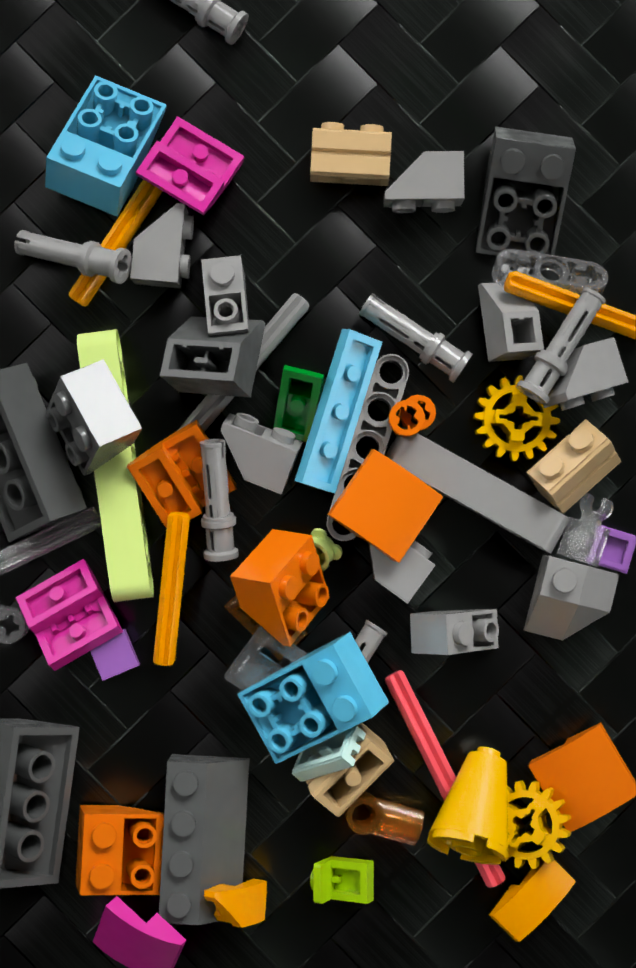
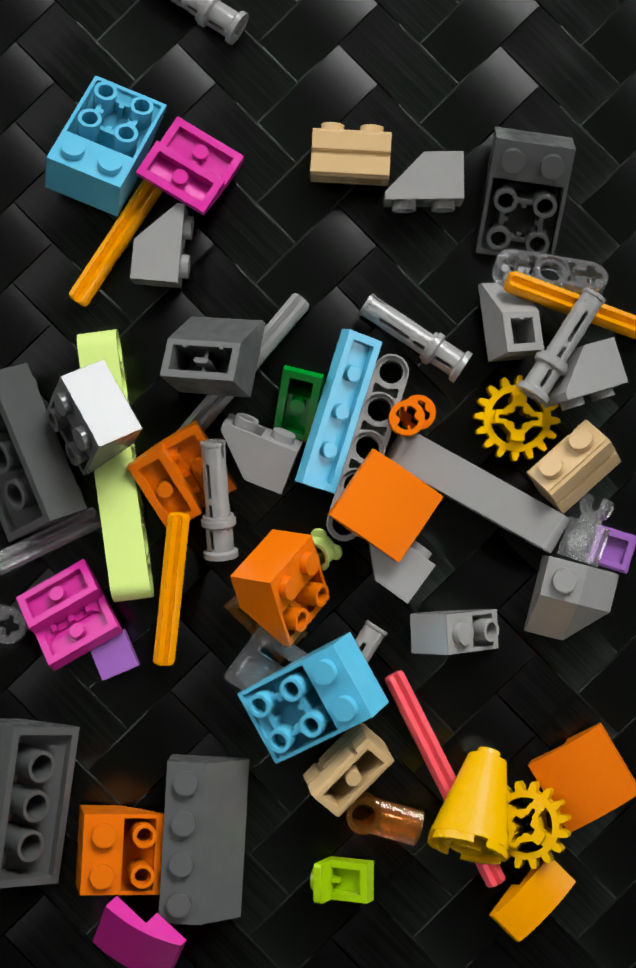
(88, 258): light grey pin -> none
(225, 295): light grey slope -> none
(239, 904): light orange slope -> none
(329, 755): light aqua tile -> none

